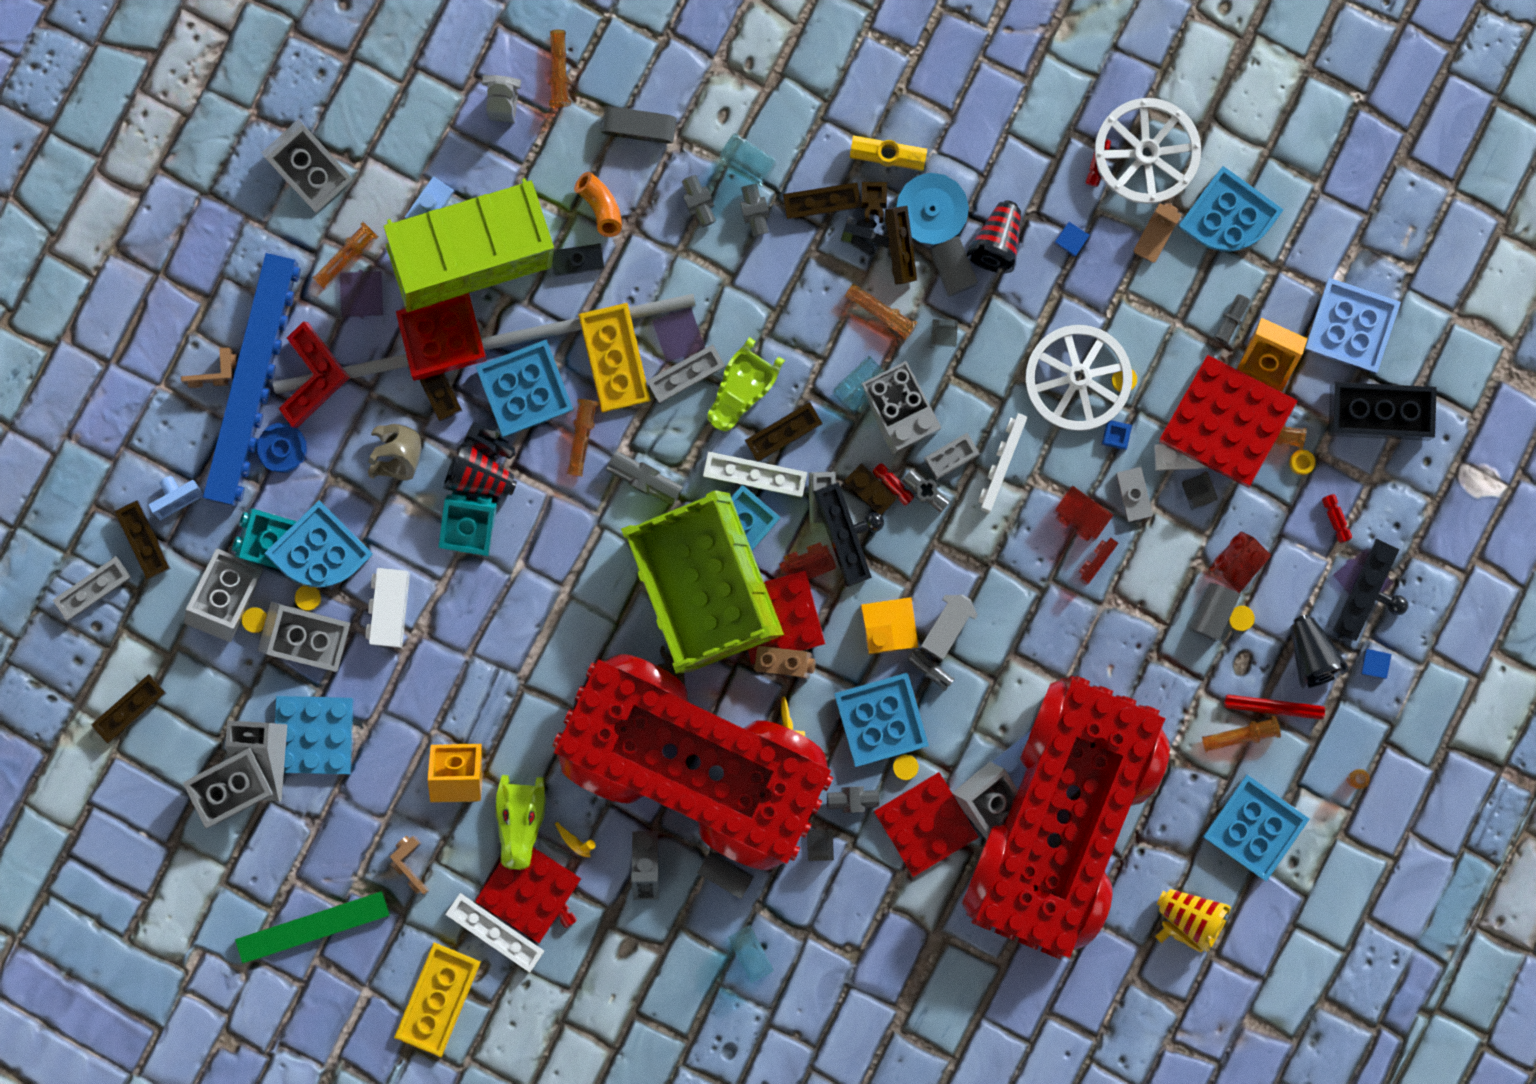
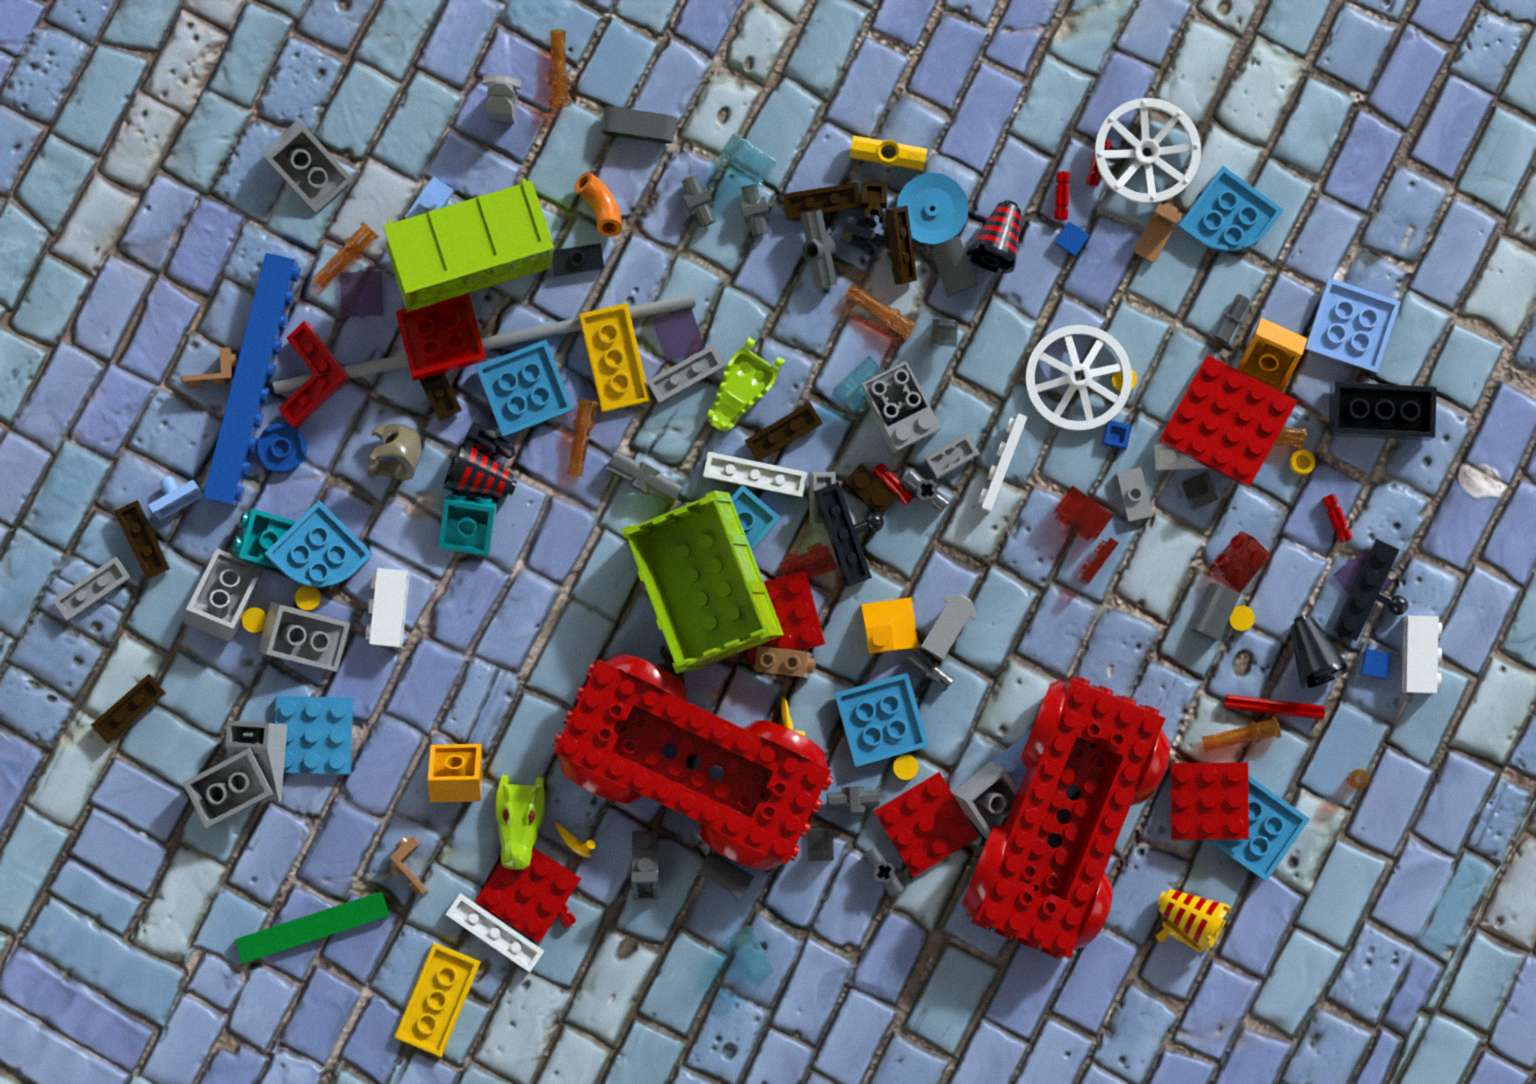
(818, 248): none -> dark grey piece
(875, 860): none -> dark grey axle
(1062, 195): none -> red axle
(1209, 801): none -> red plate
(1421, 654): none -> white brick

